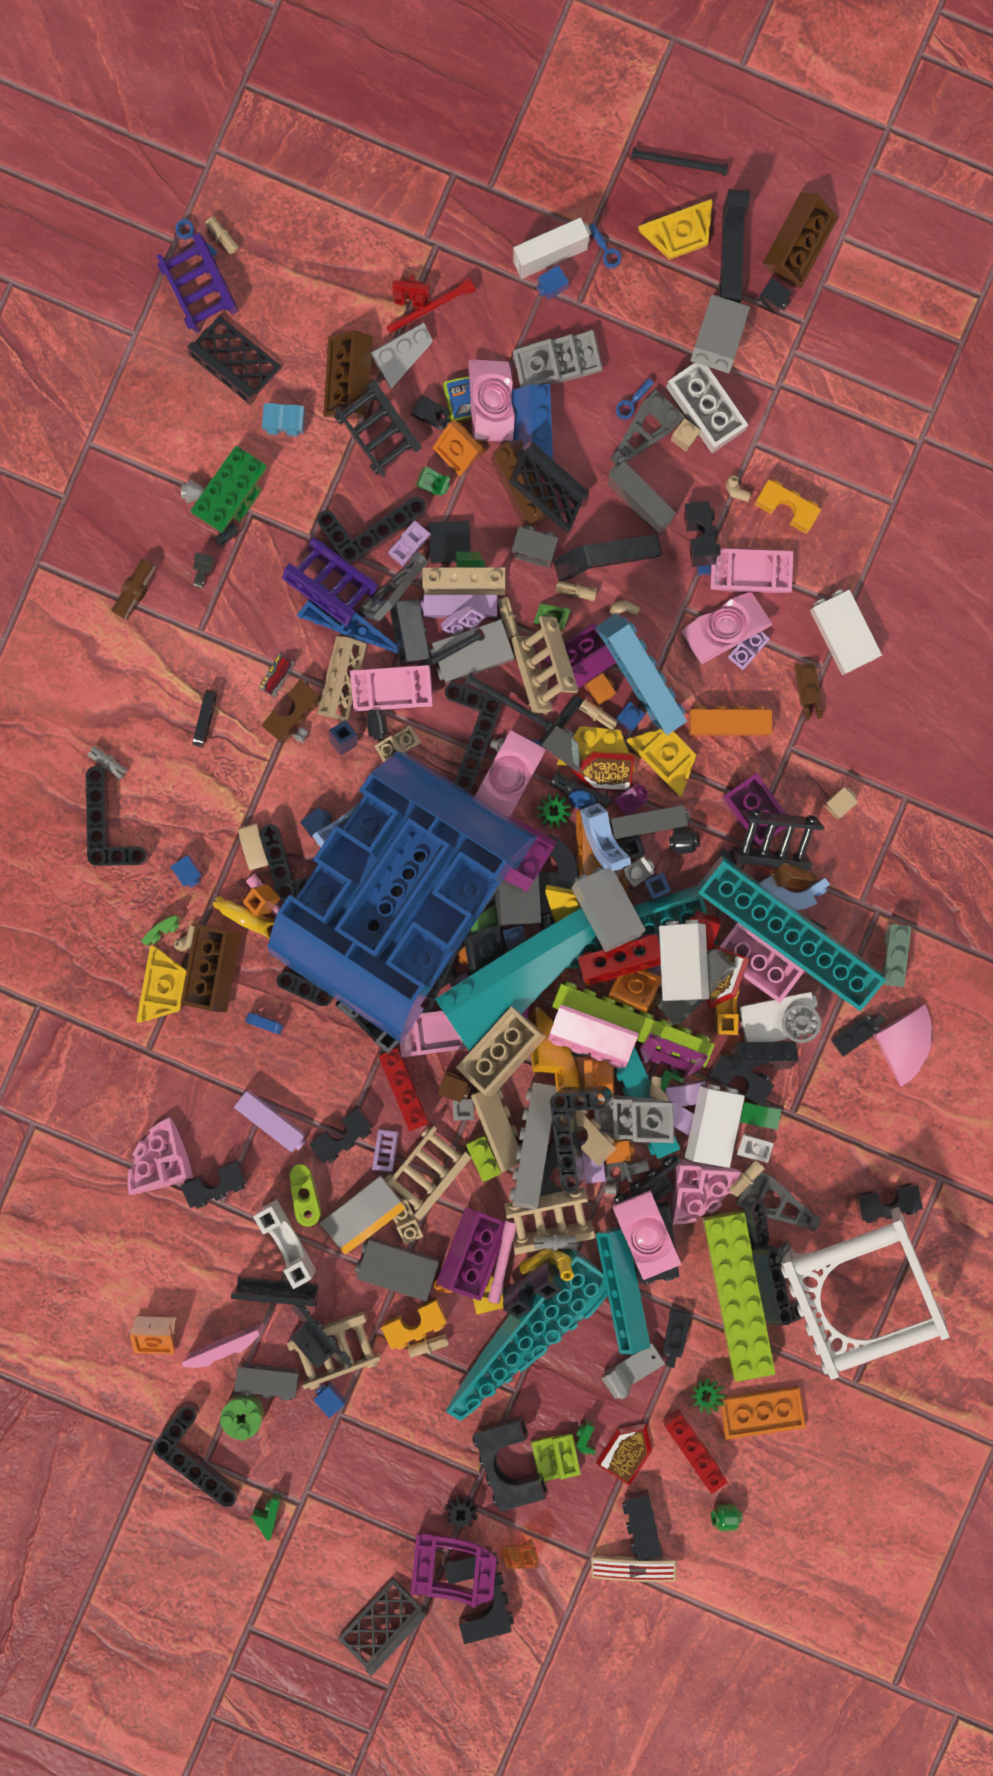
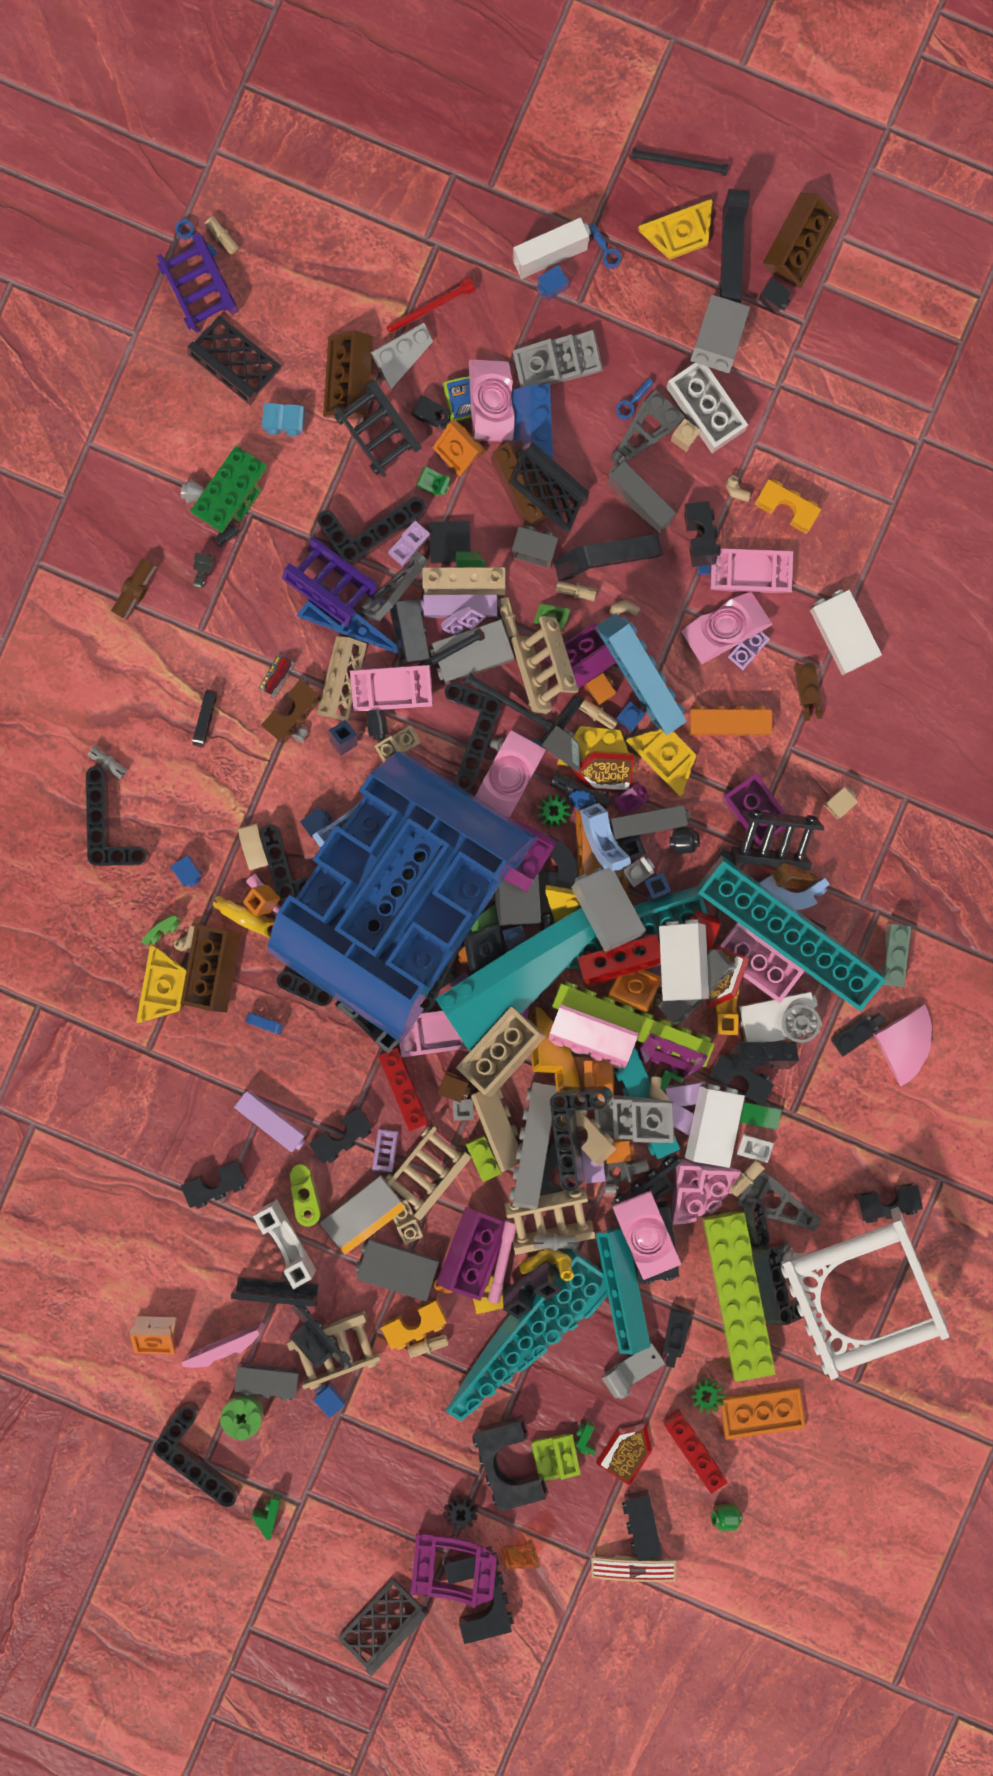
(159, 1160): bright pink brick -> none
(411, 290): red hips -> none

